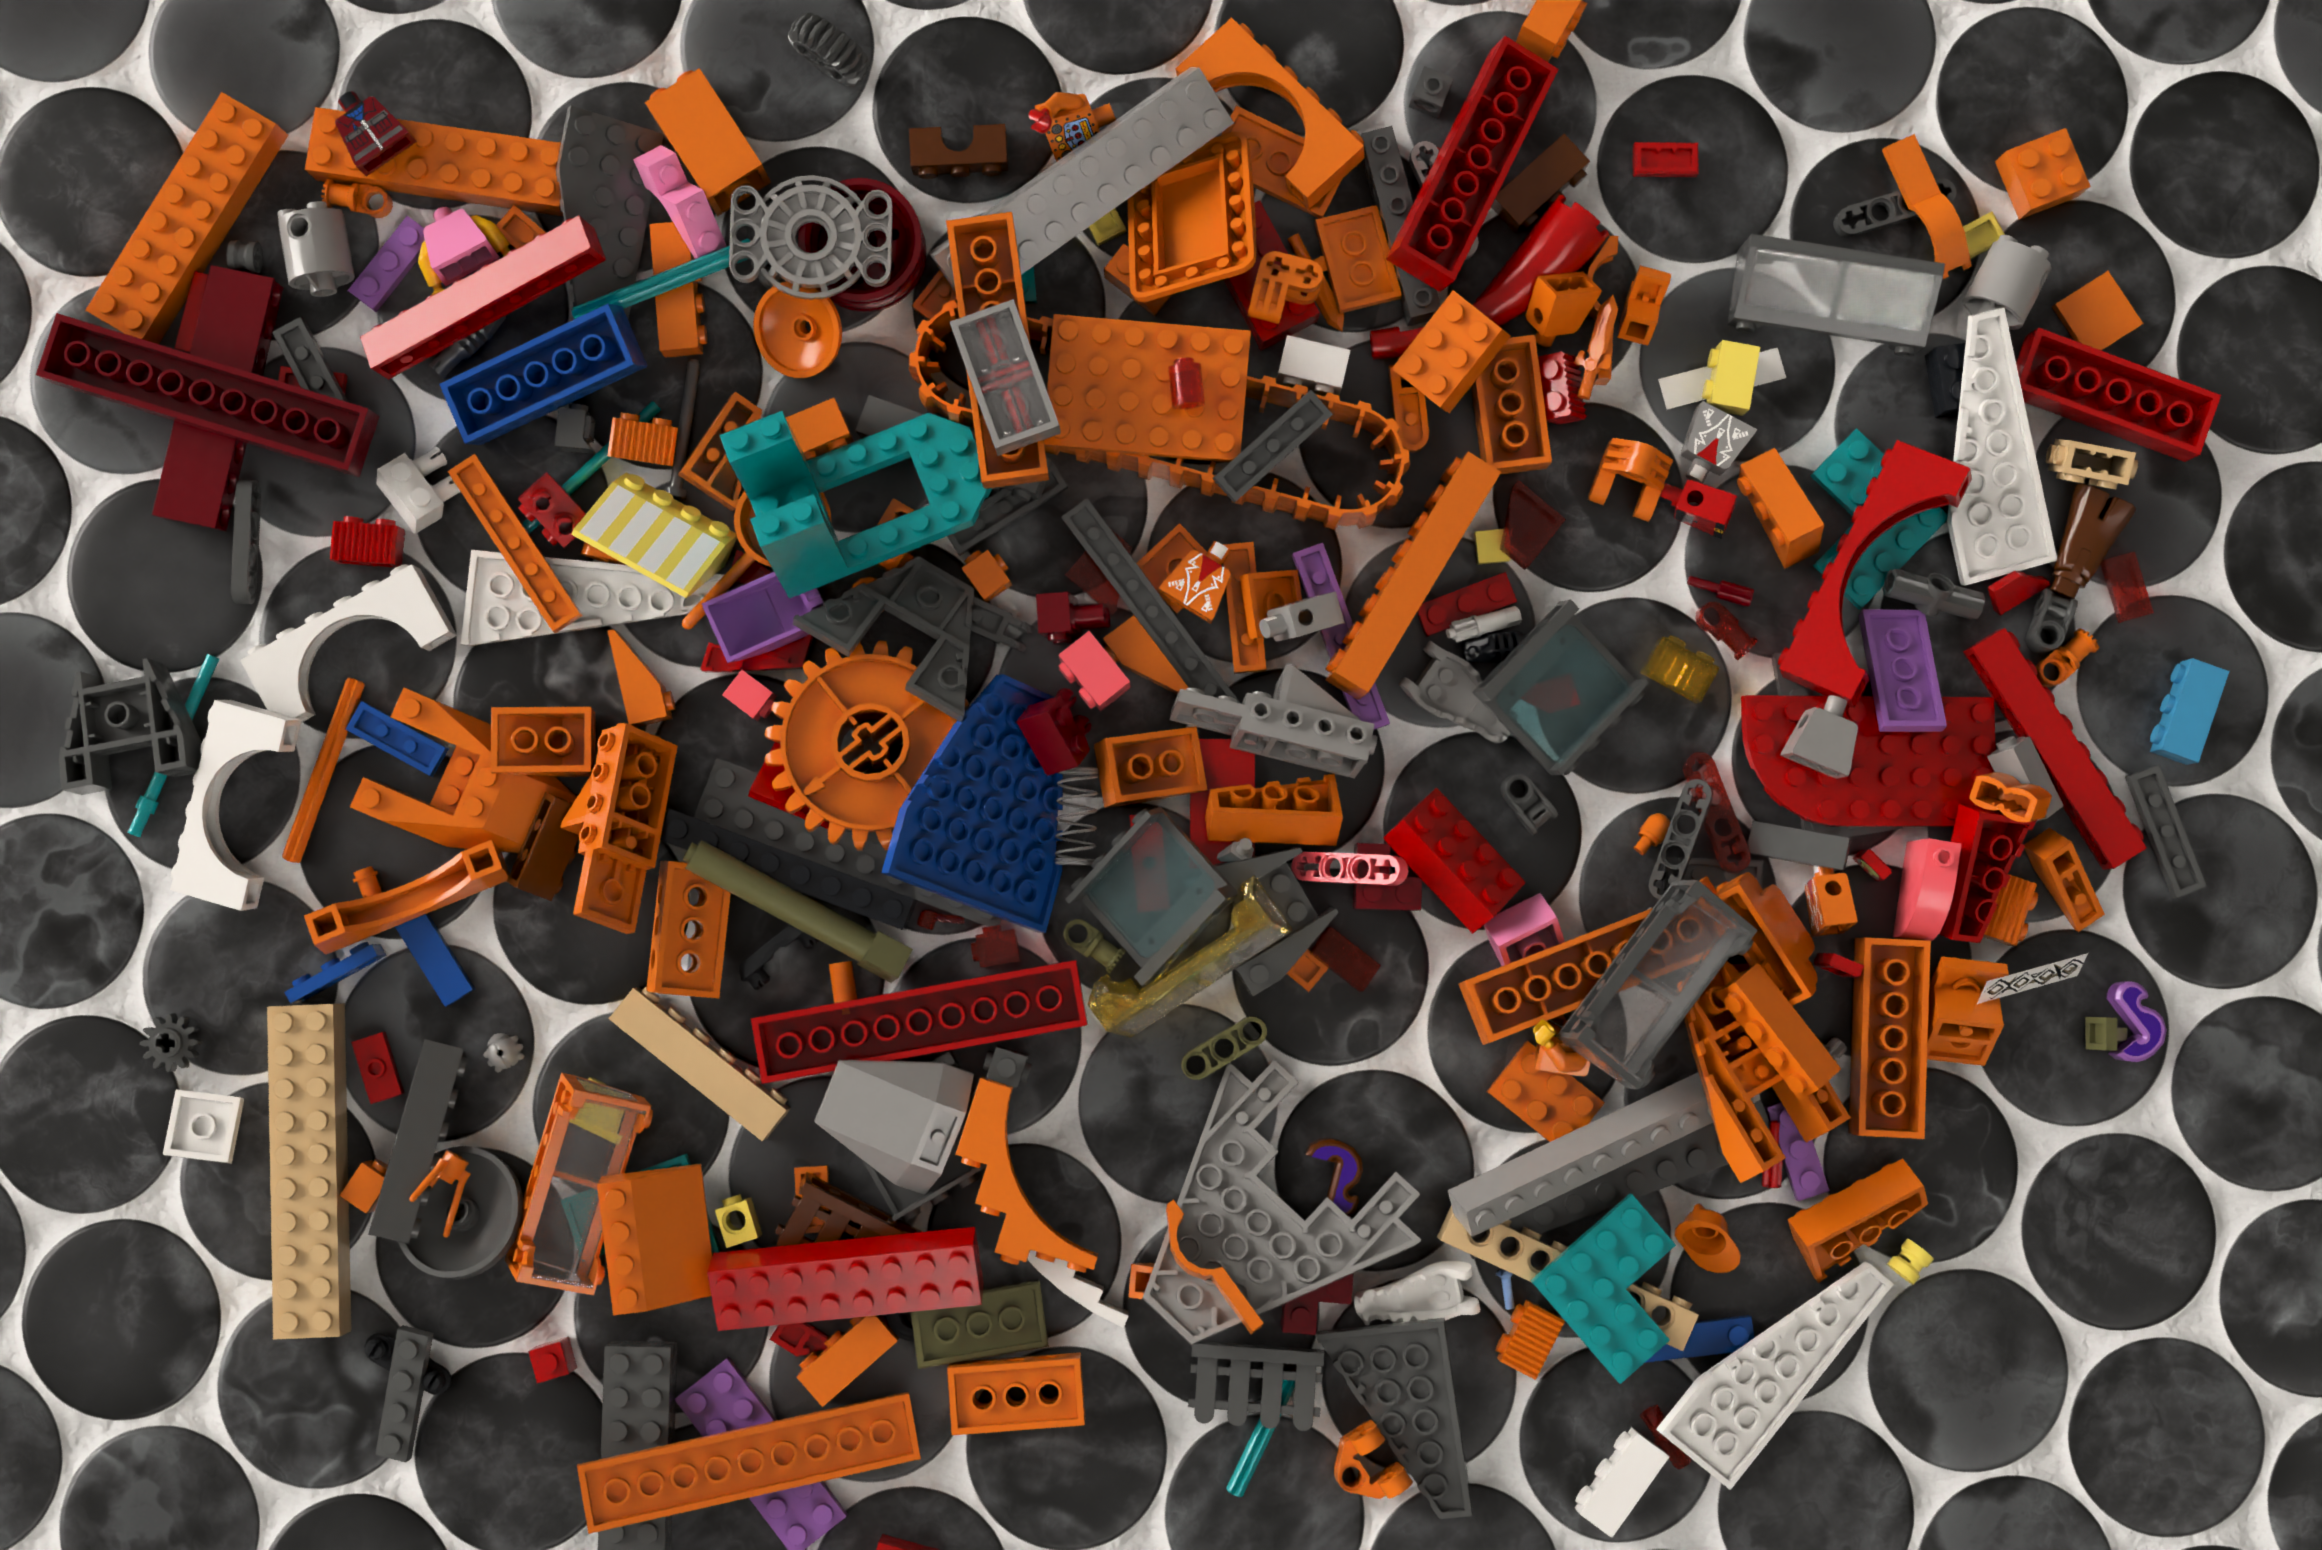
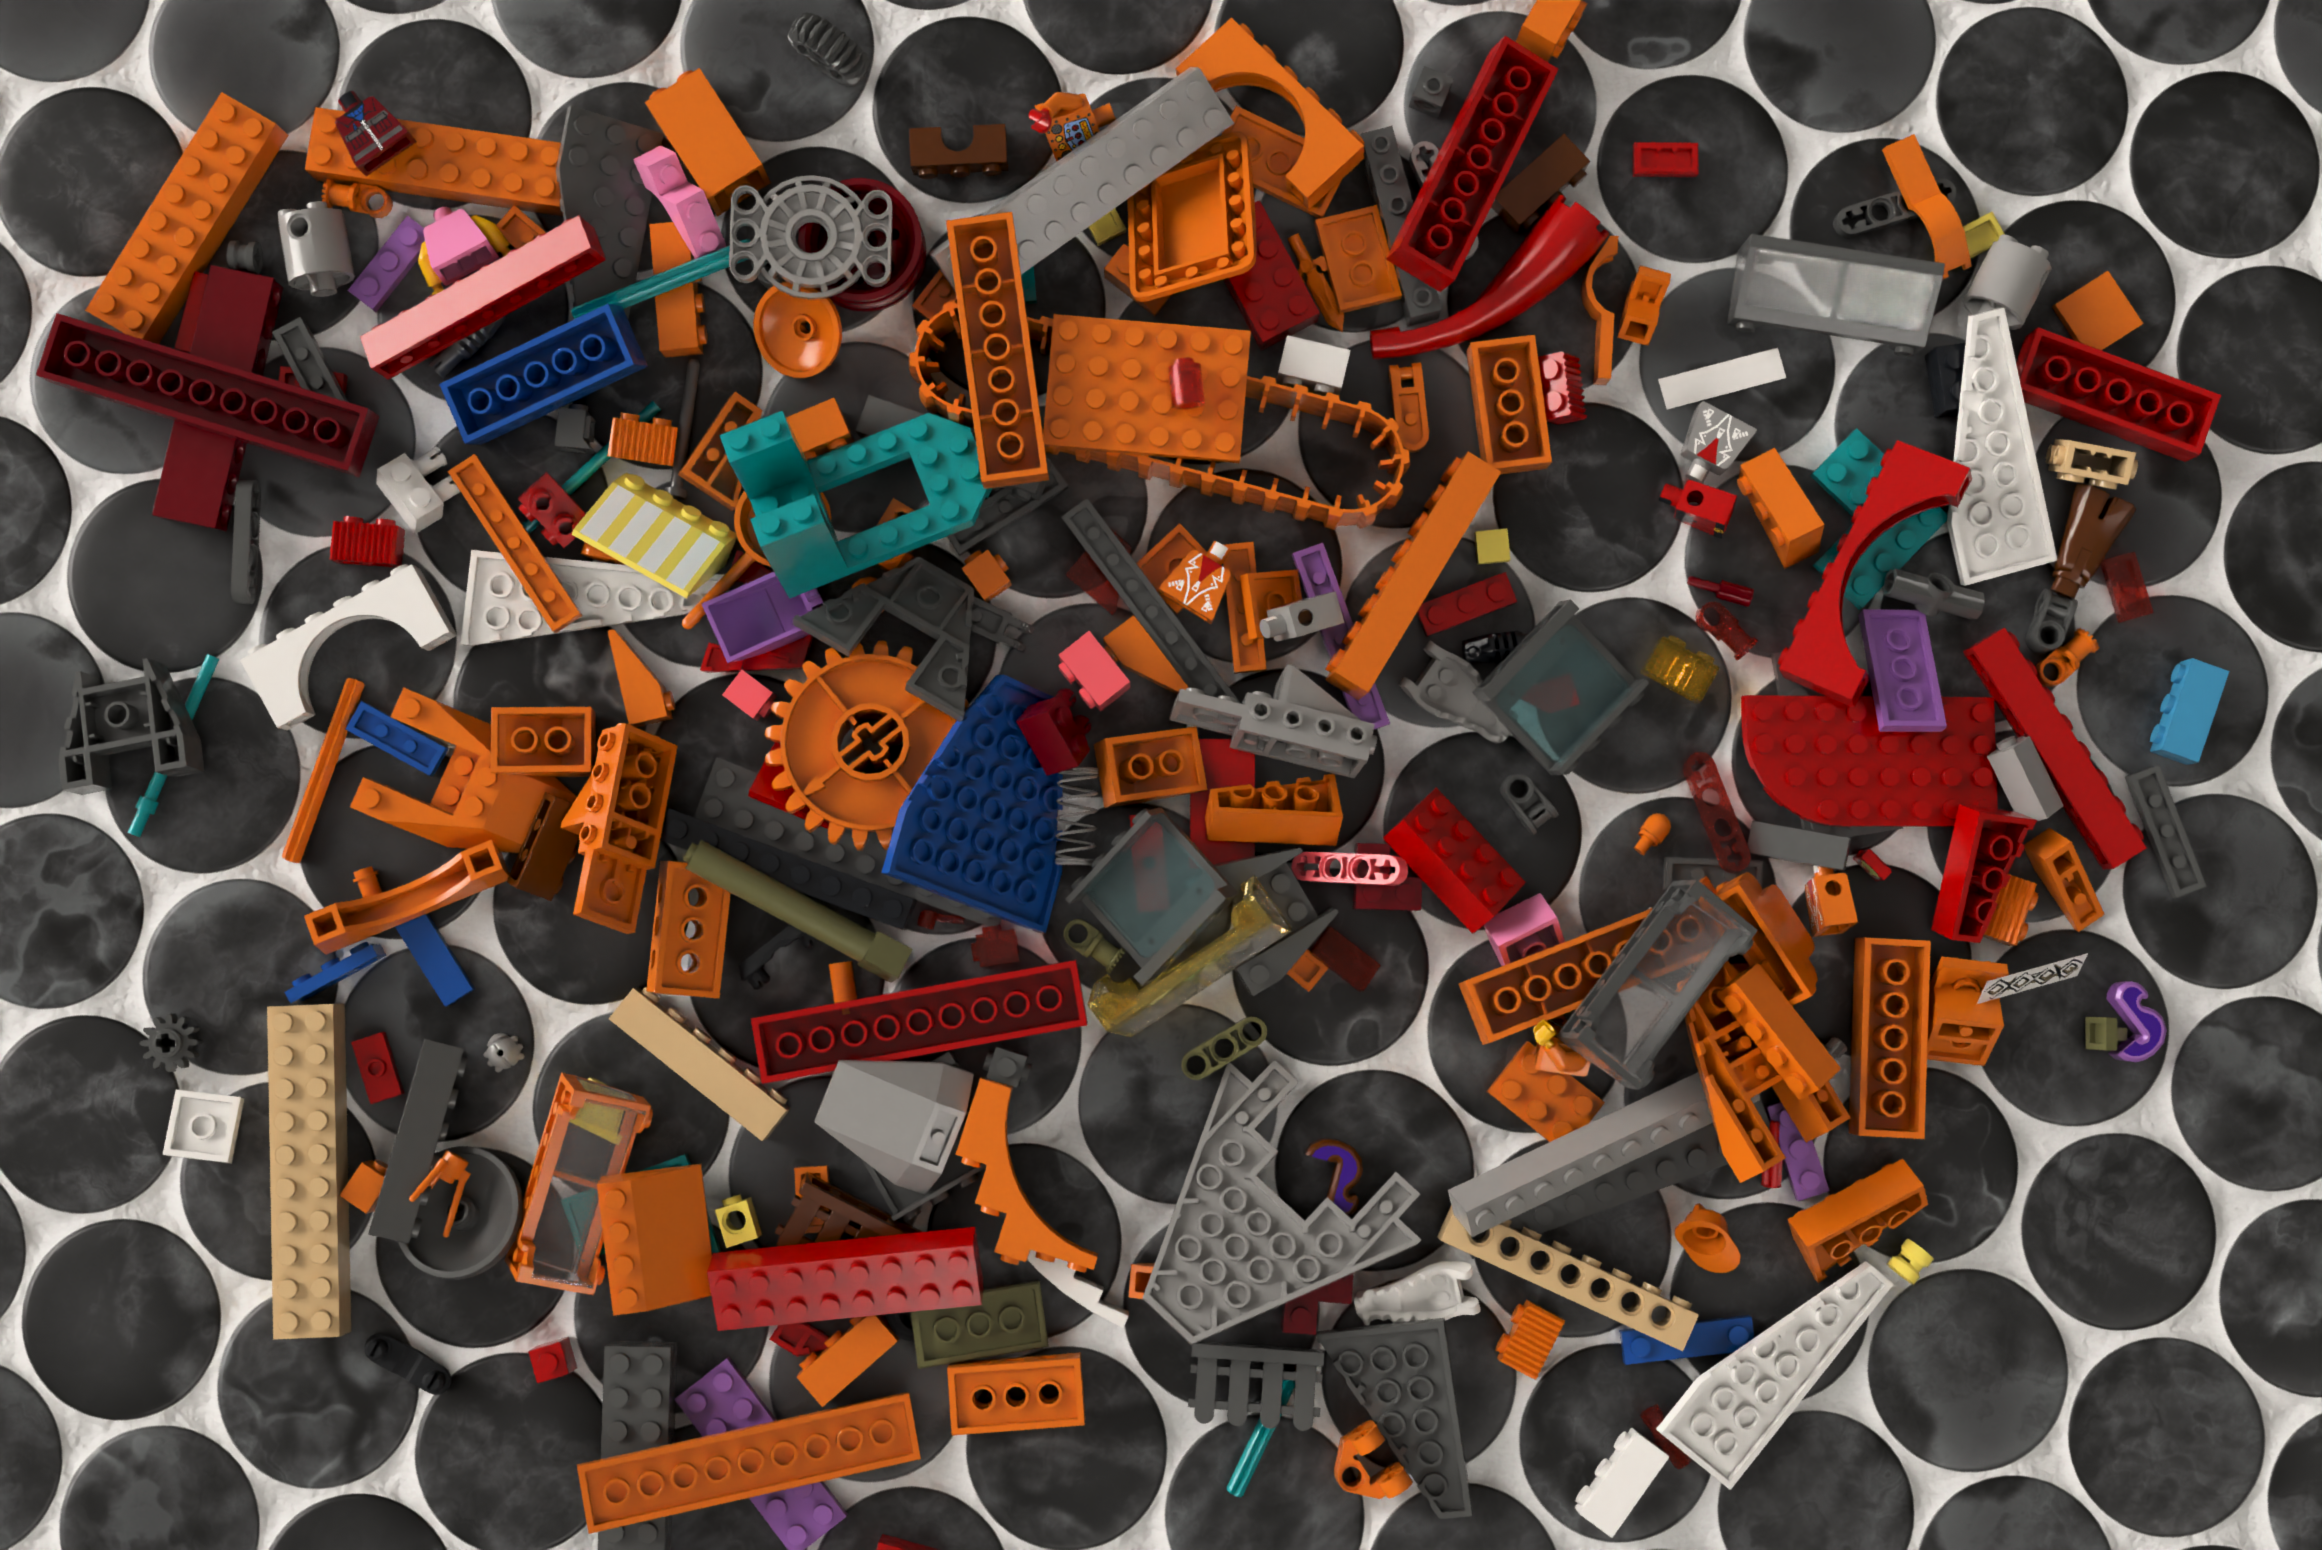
(204, 861): white arch -> none
(404, 1393): dark grey plate -> none
(1005, 377): clear brick -> none
(1063, 619): dark red brick -> none
(1218, 1275): orange piece -> none
(1237, 851): light grey bar -> none
(1272, 291): orange piece -> none
(1272, 446): dark grey plate -> none
(1451, 352): orange brick -> none
(1483, 624): white piece -> none
(1507, 1288): light blue piece -> none
(1528, 525): clear red wing -> none
(1560, 305): orange torso -> none
(1591, 1283): teal plate -> none
(1597, 348): orange sword -> none
(1637, 462): orange piece -> none
(1676, 838): dark grey beam -> none
(1731, 376): light yellow brick -> none
(1824, 739): light grey torso -> none
(1838, 965): red tile -> none
(1926, 888): coral brick -> none
(2011, 797): orange brick -> none
(2014, 590): red tile -> none
(2042, 173): orange brick -> none

